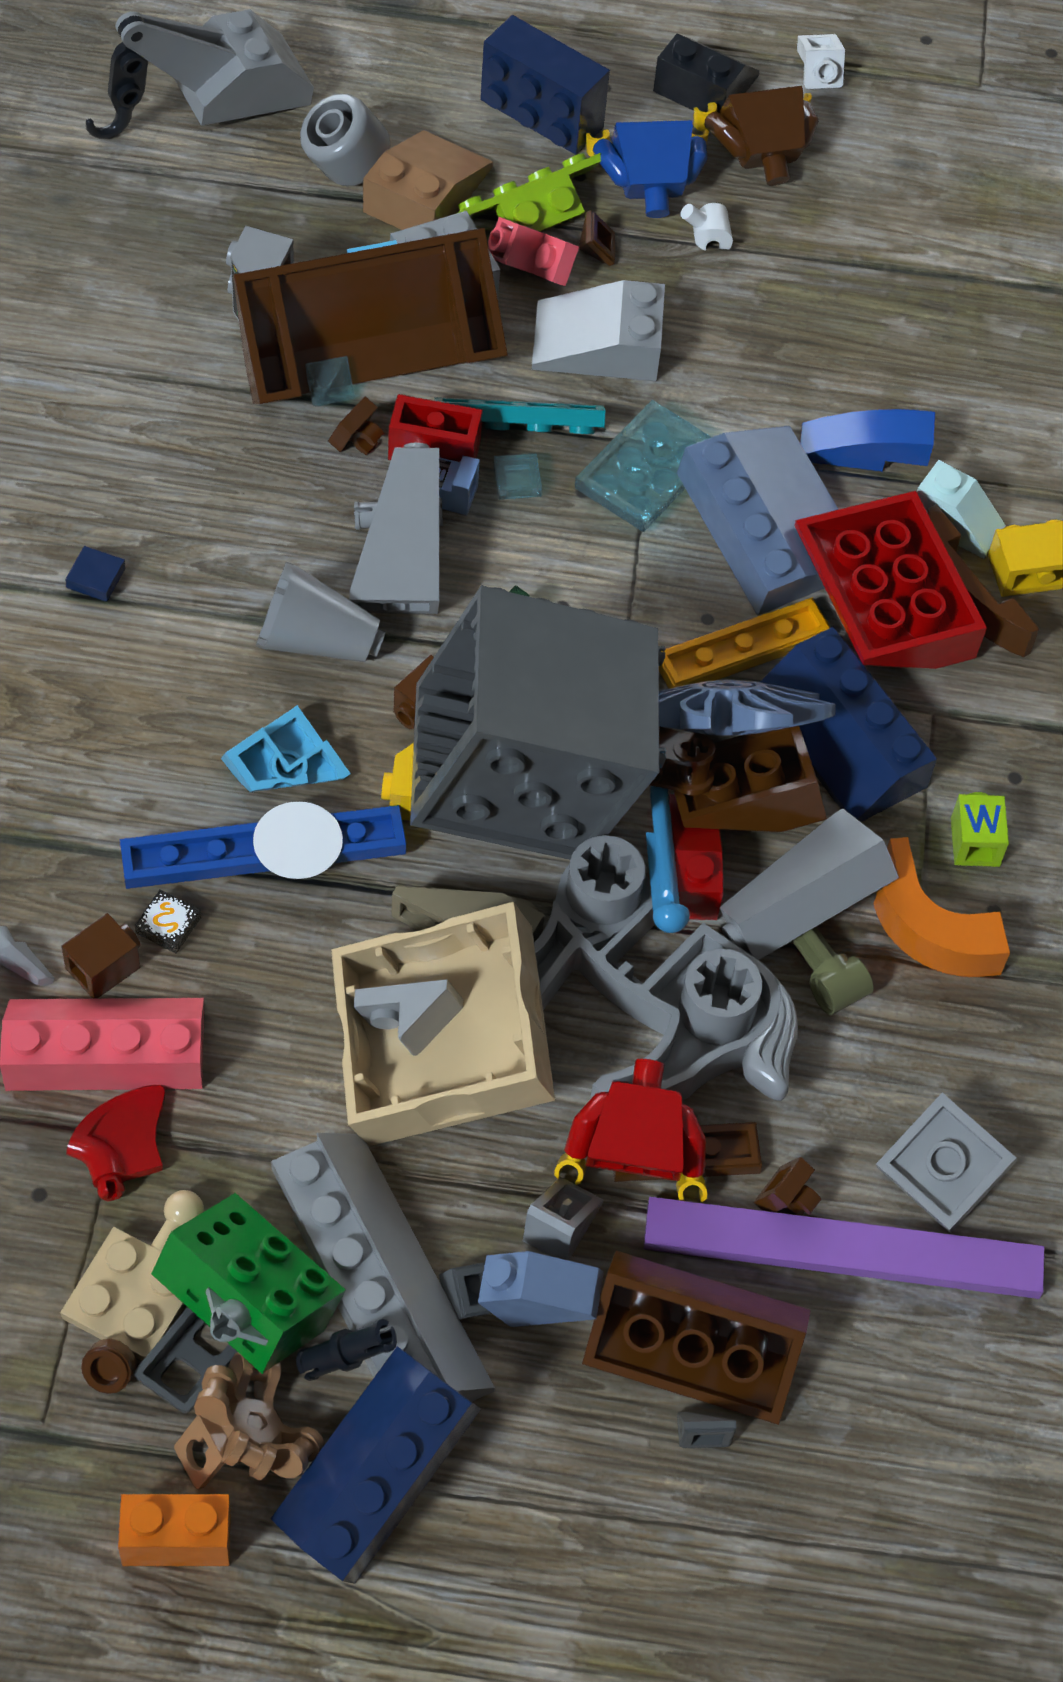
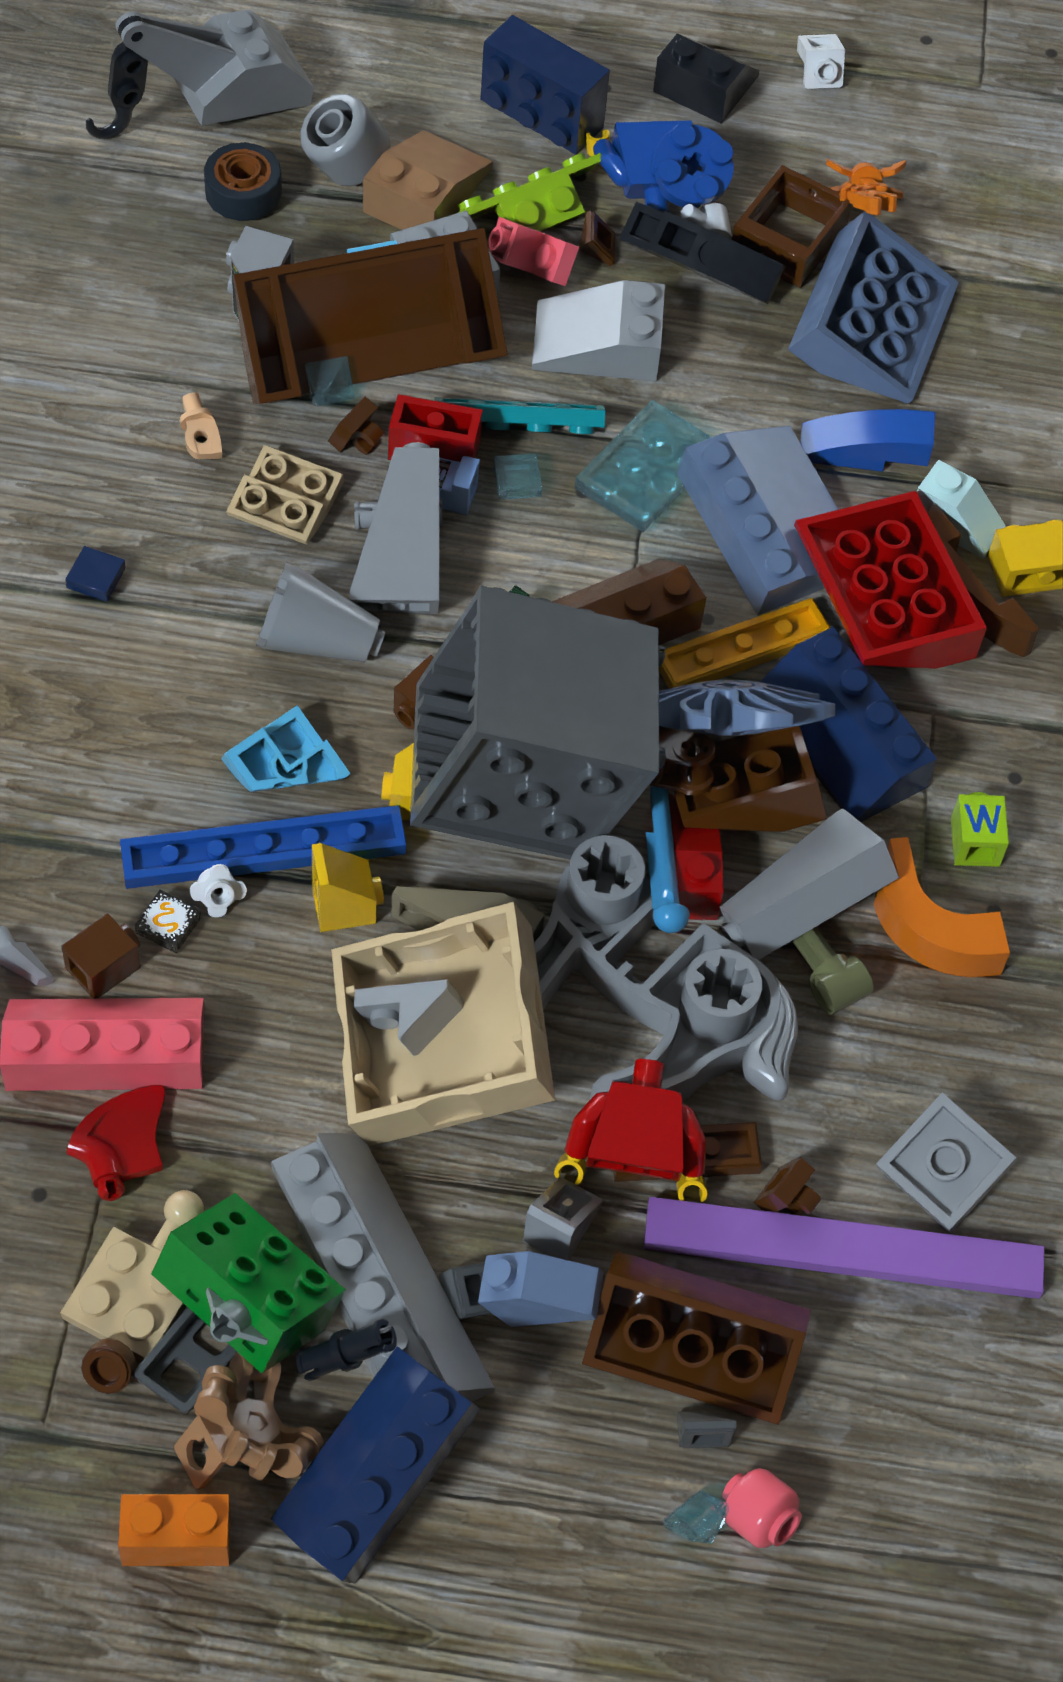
(200, 422): none -> light nougat piece
(211, 879): none -> white plate
(243, 181): none -> black wheel
(286, 495): none -> tan slope
(297, 840): white sticker -> none
(343, 889): none -> yellow slope
(652, 594): none -> reddish brown slope
(698, 1518): none -> clear light blue slope
(700, 144): none -> blue plate
(702, 252): none -> black slope
(762, 1508): none -> coral head
(763, 128): reddish brown torso -> none
(795, 192): none -> reddish brown window
(866, 186): none -> orange piece
(874, 311): none -> sand blue slope

